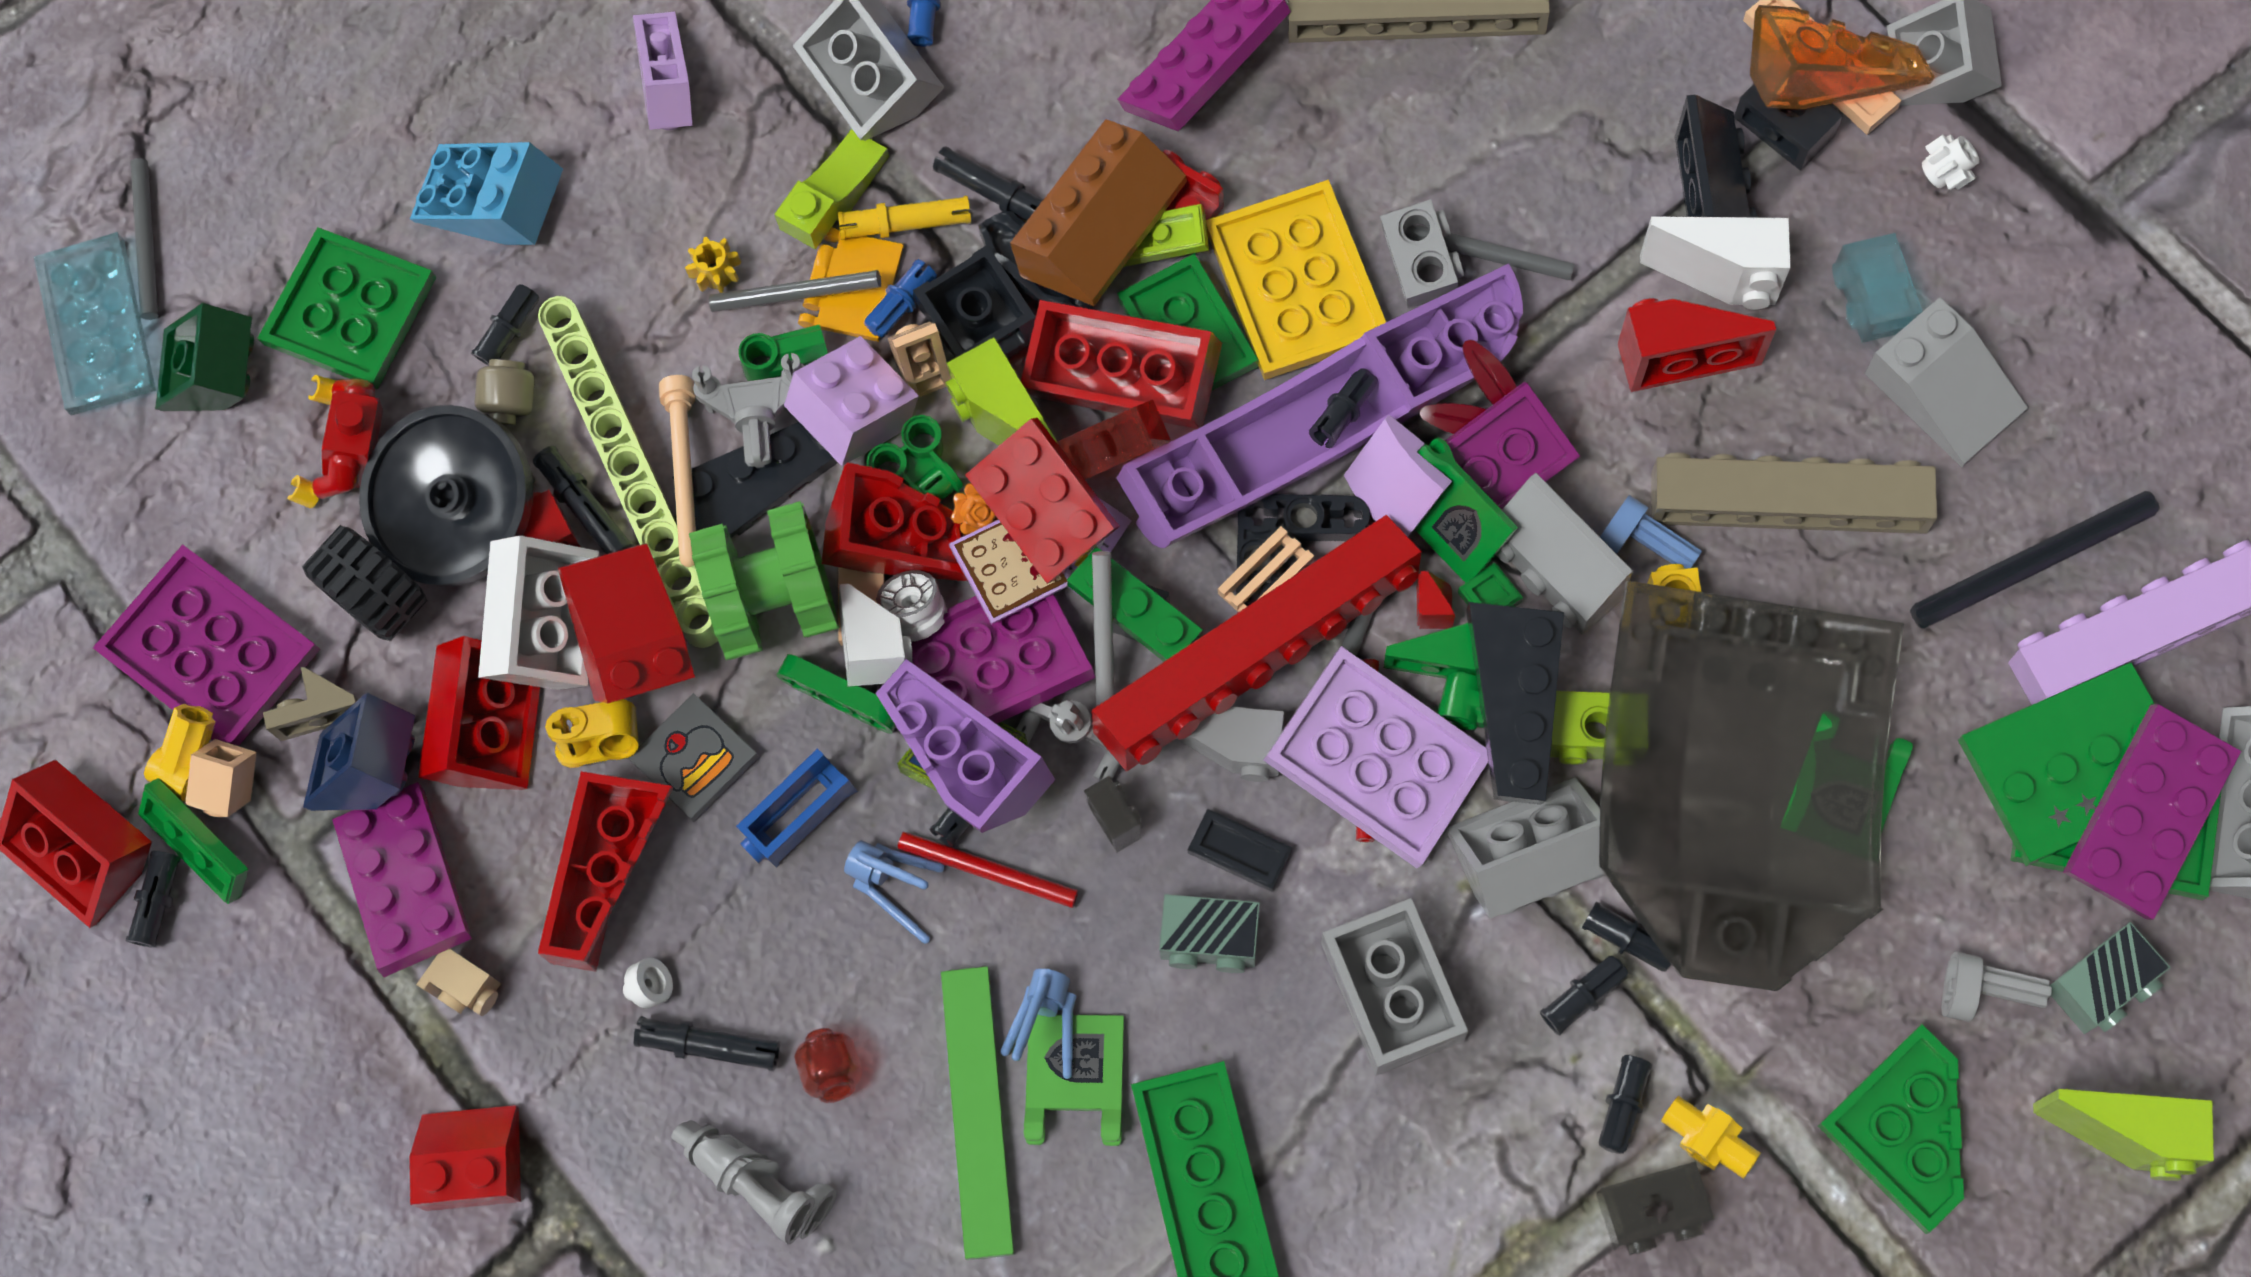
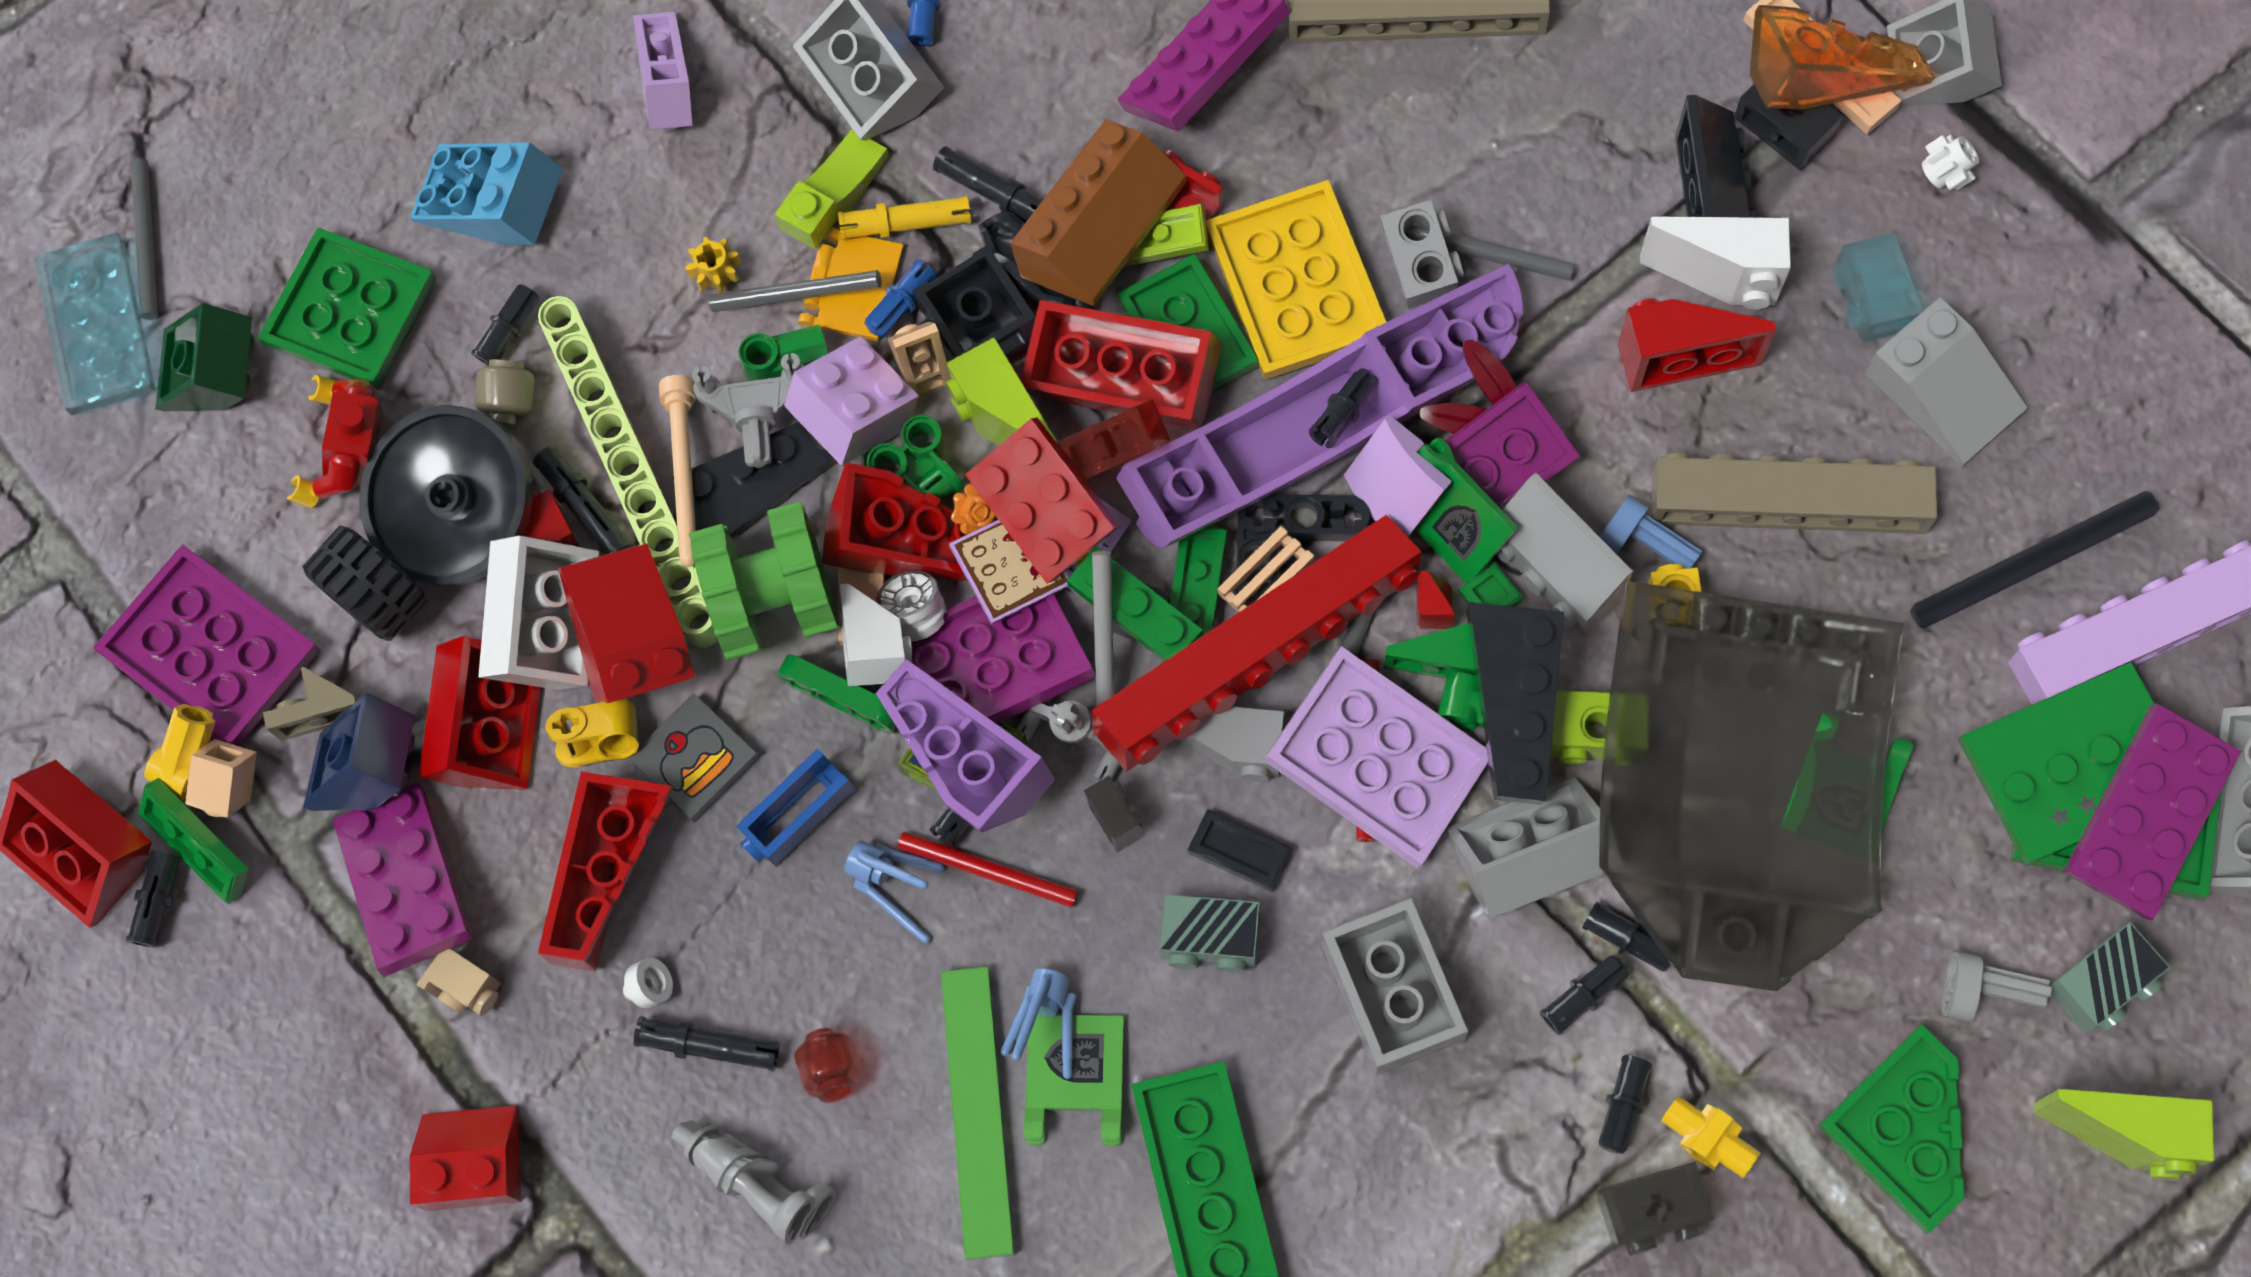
(1199, 576): none -> green plate

